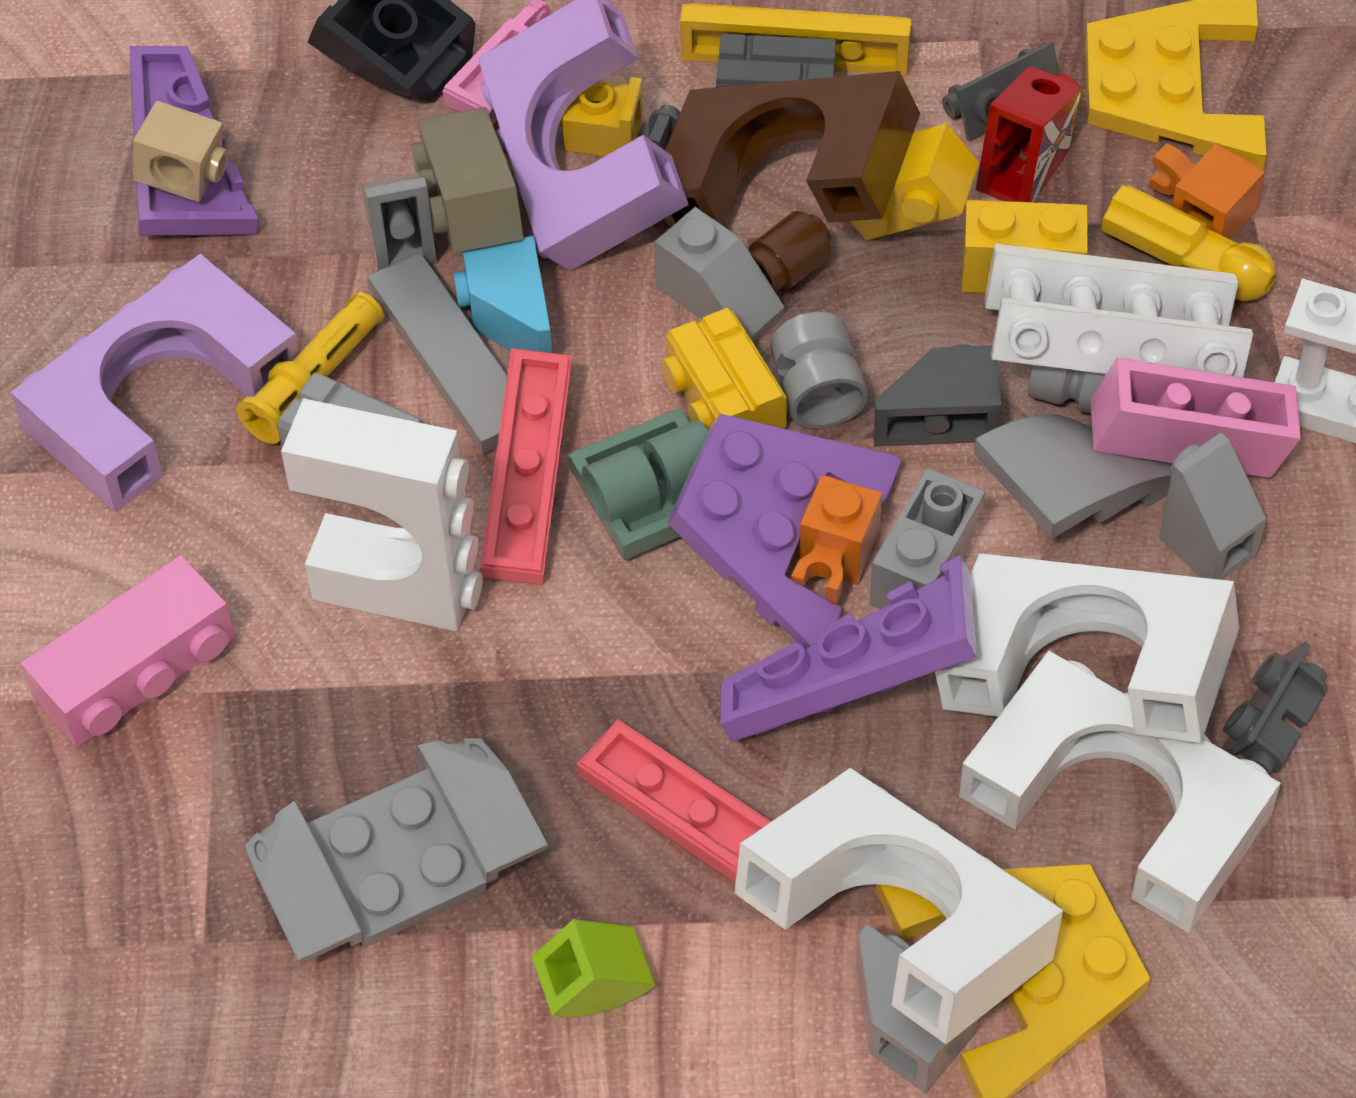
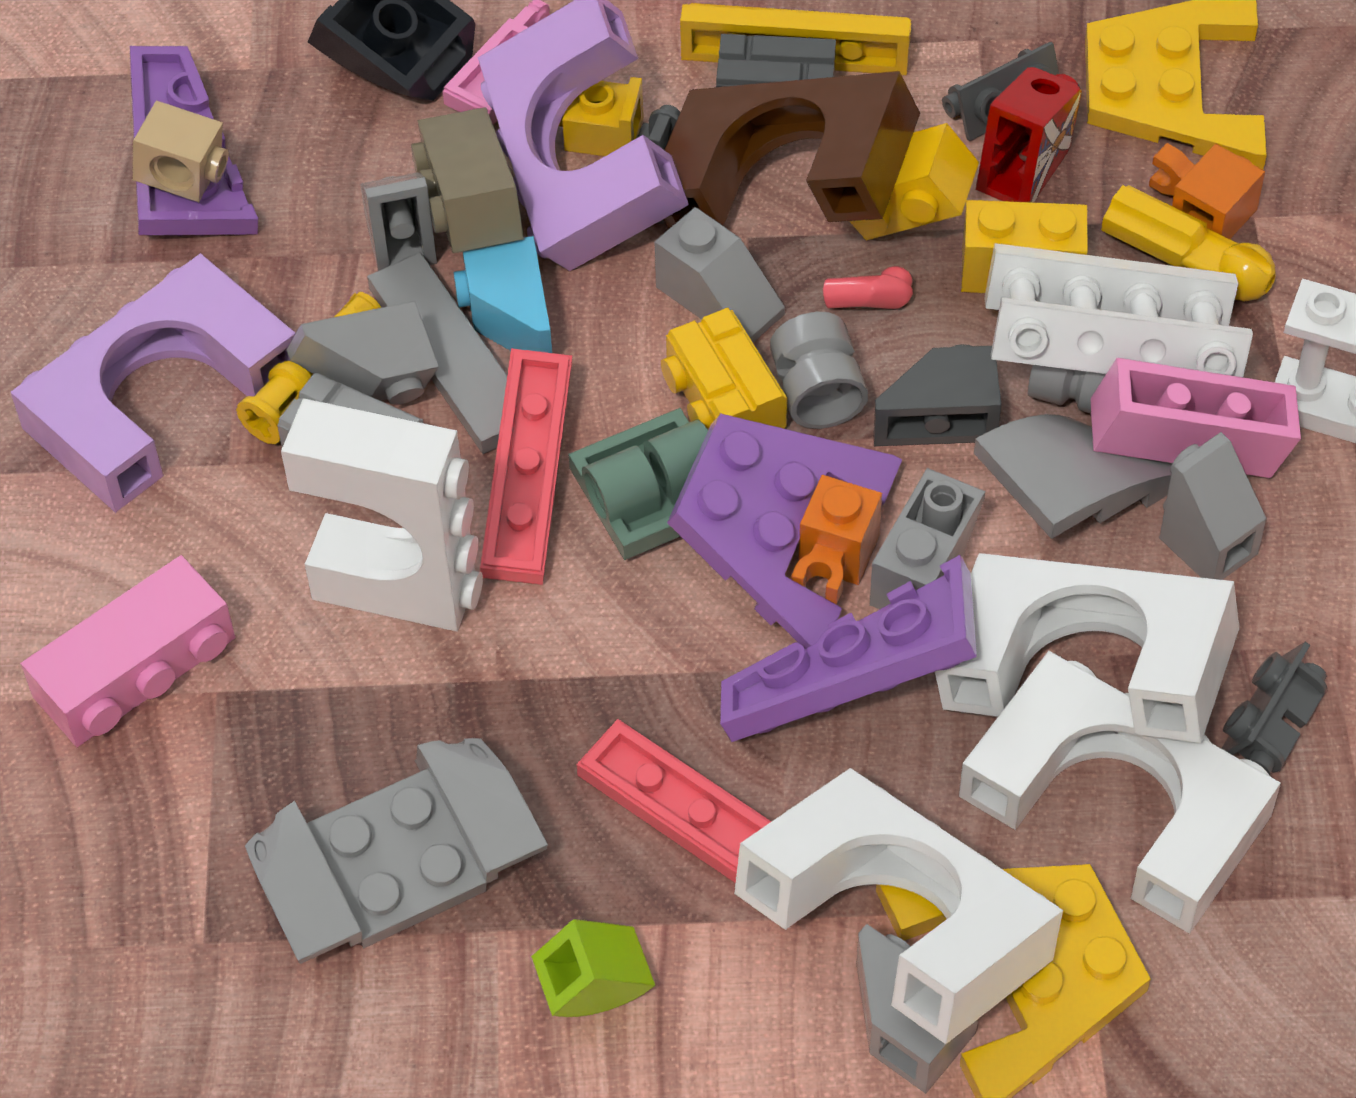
(371, 351): none -> light grey slope
(792, 249): reddish brown brick -> none
(882, 291): none -> coral arm

